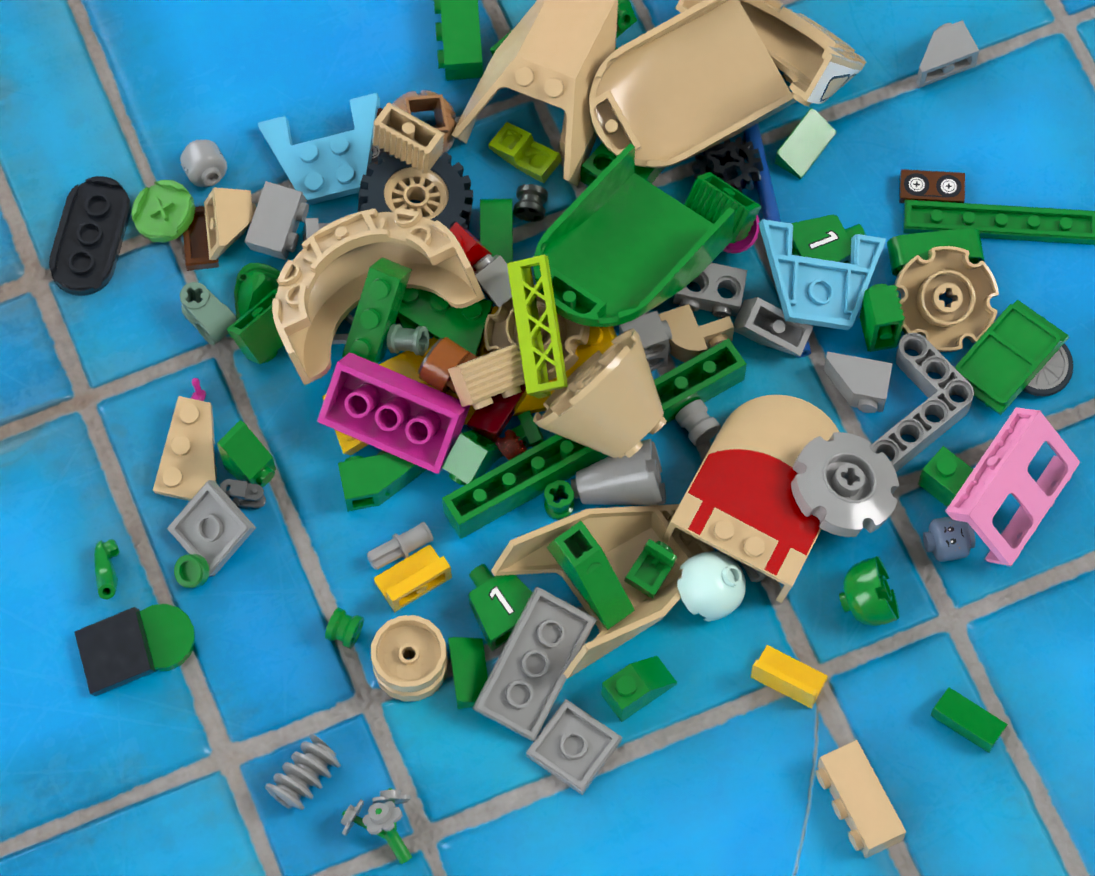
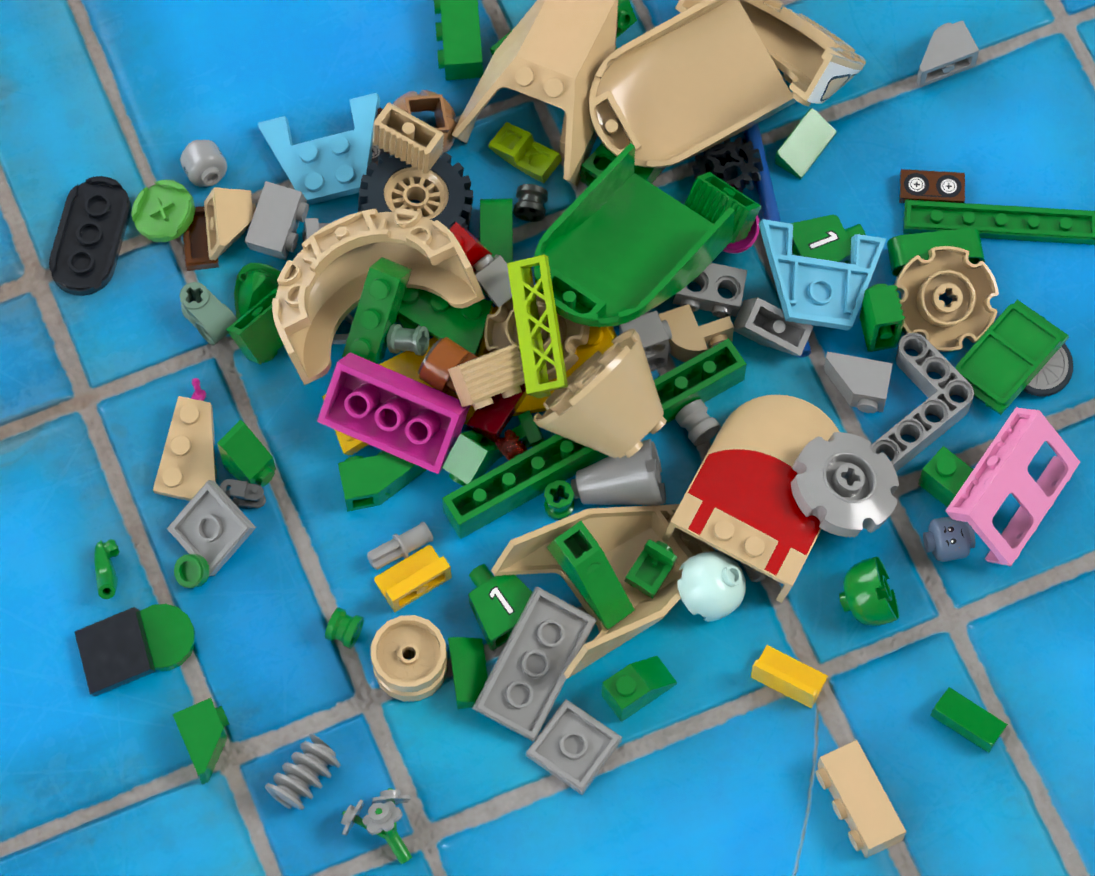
(203, 735): none -> green slope

